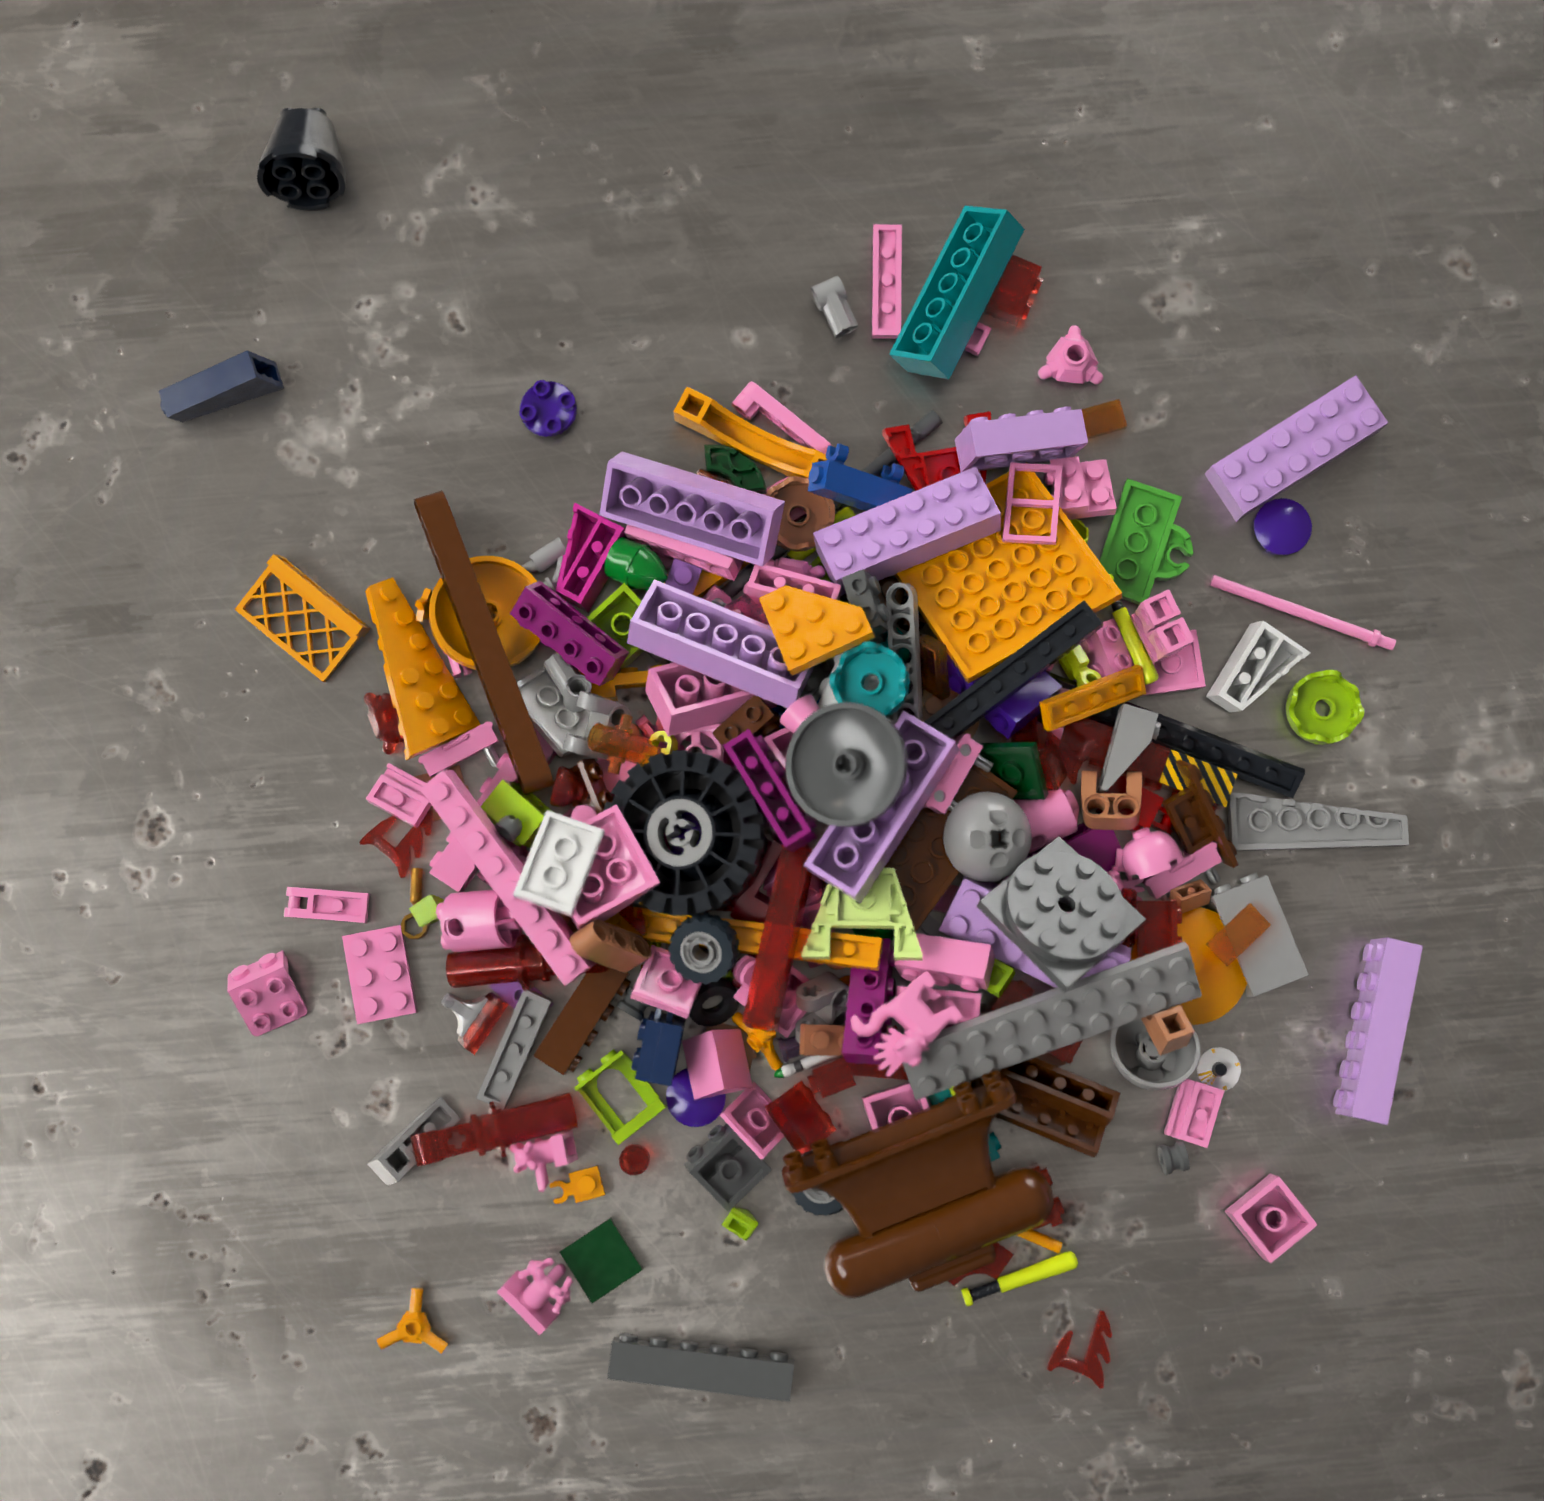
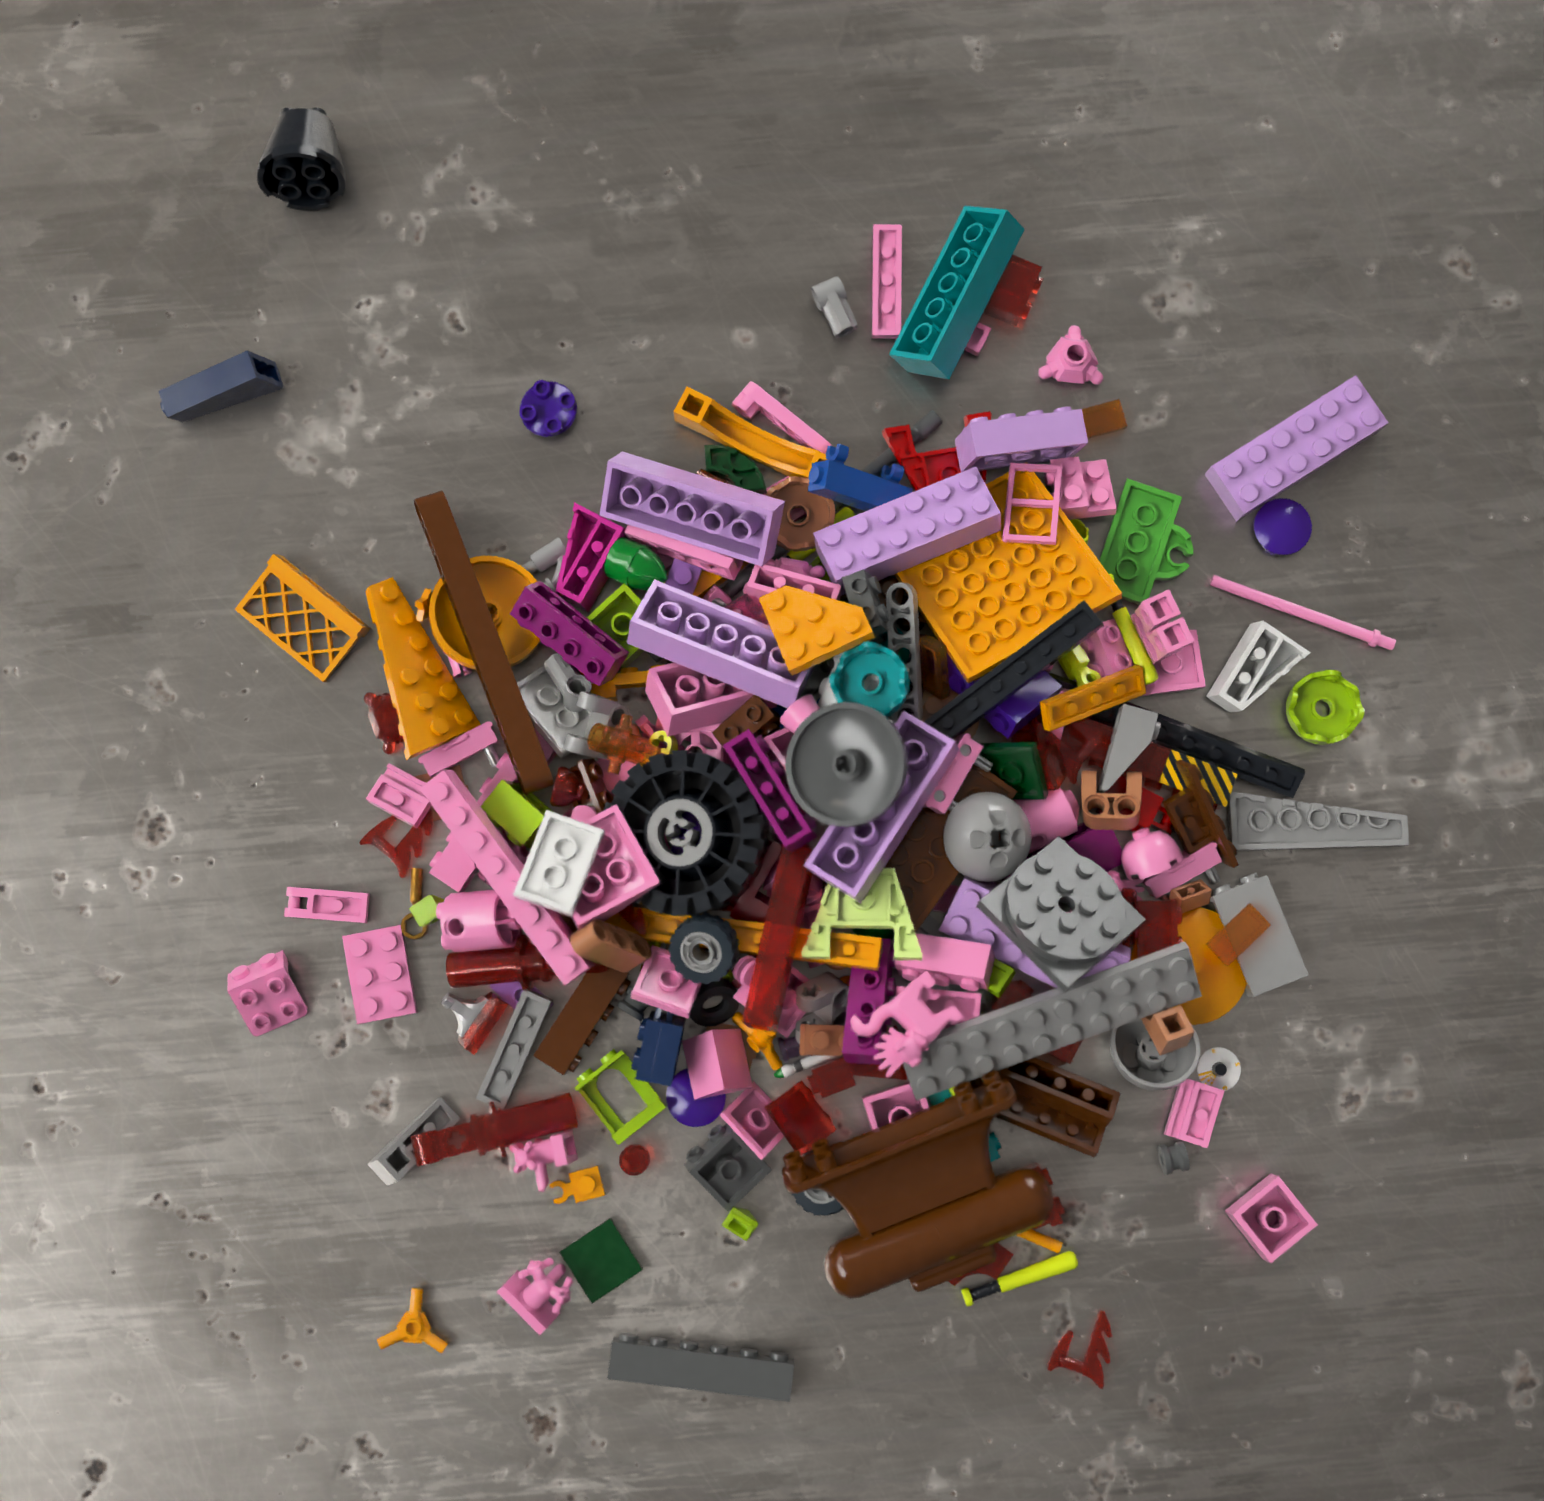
(509, 827): dark grey hinge -> none
(1118, 863): bright pink piece -> none
(1378, 1030): lavender brick -> none

